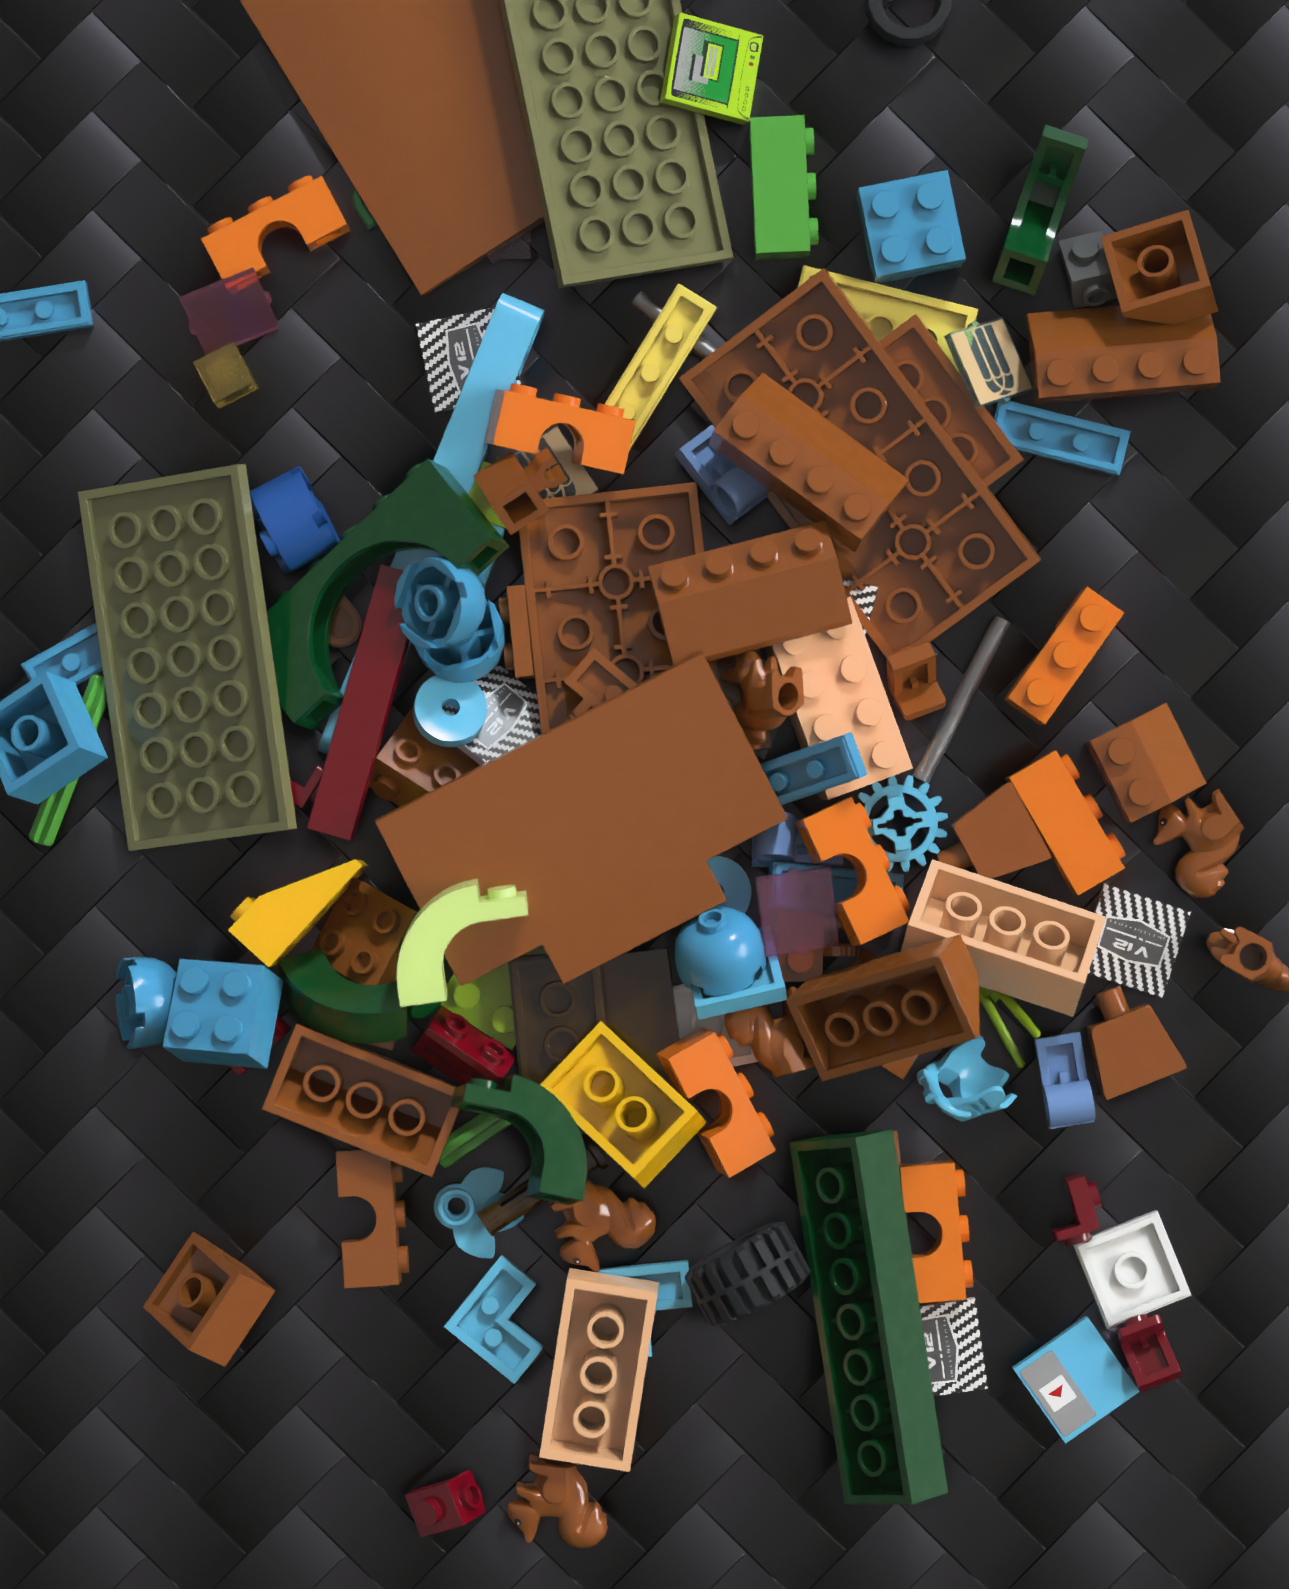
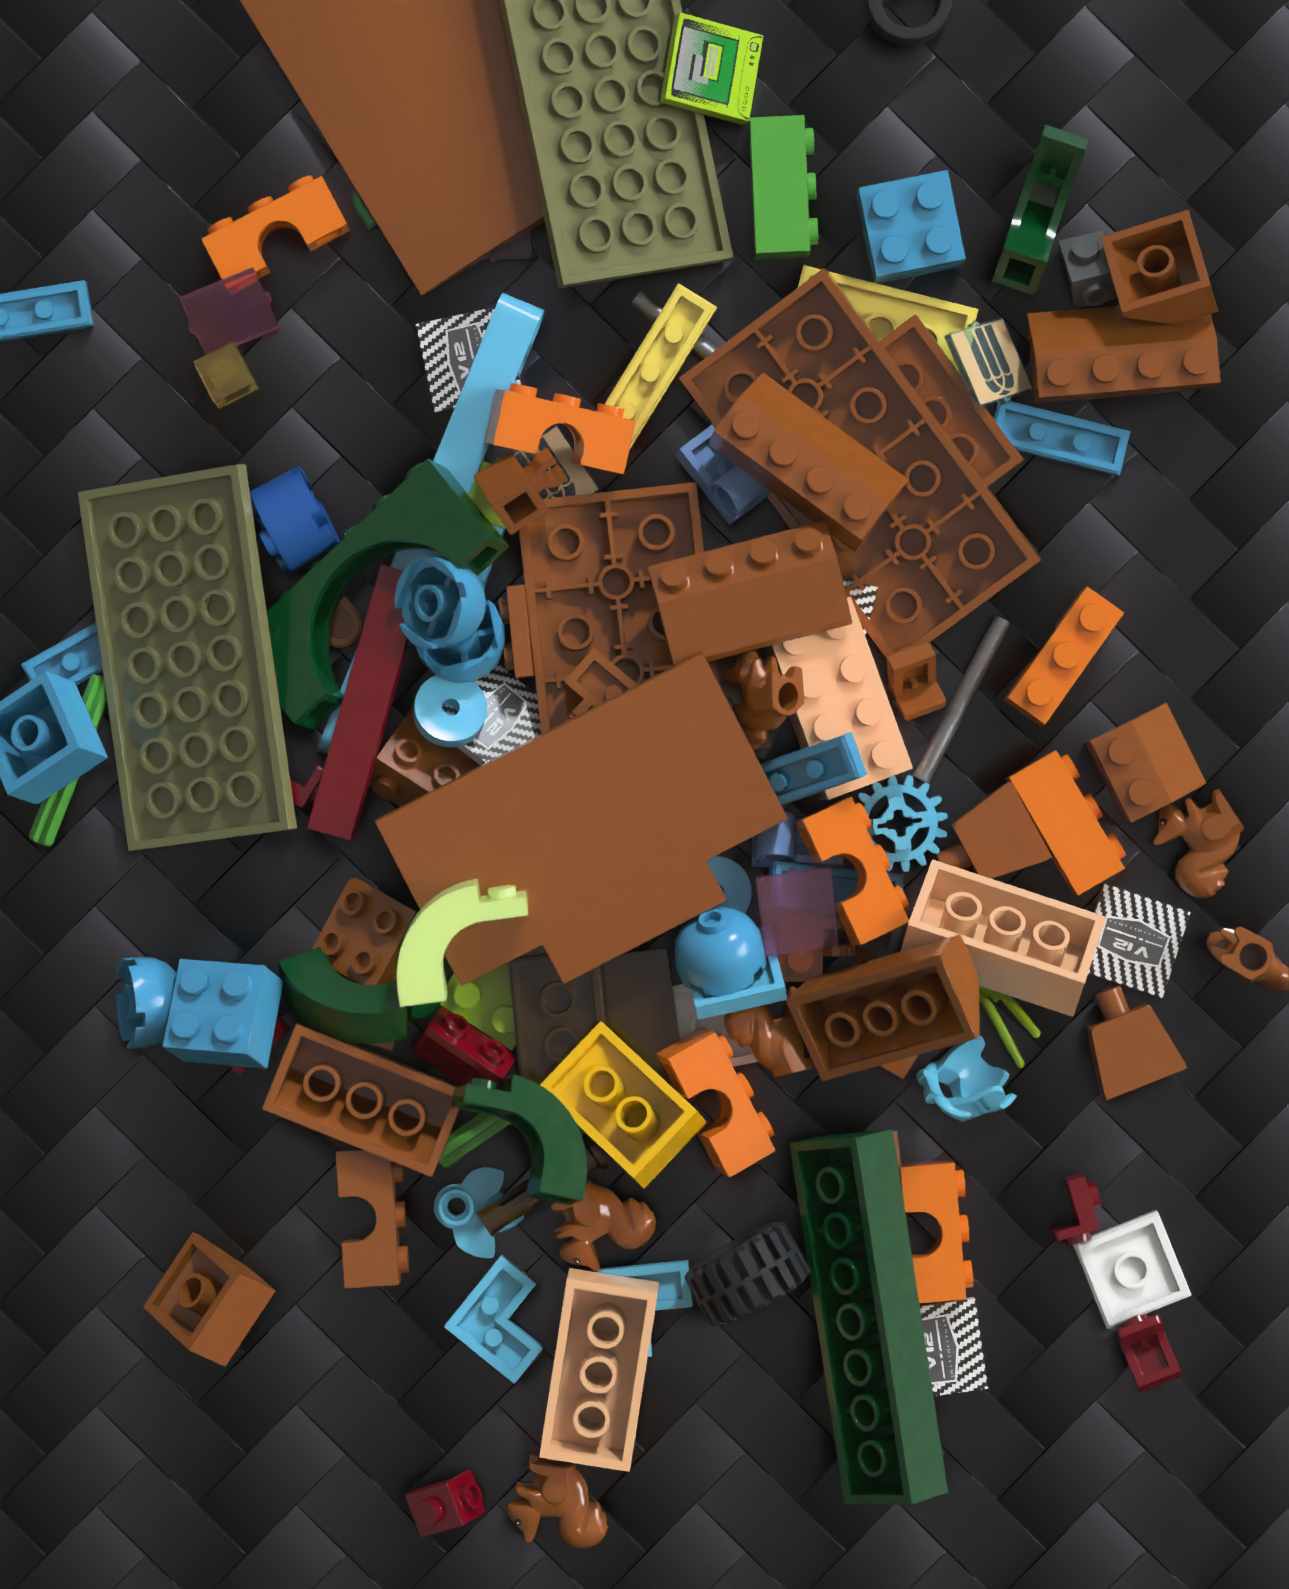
(284, 916): yellow slope -> none
(1064, 1080): medium blue plate -> none
(1075, 1379): medium azure tile -> none

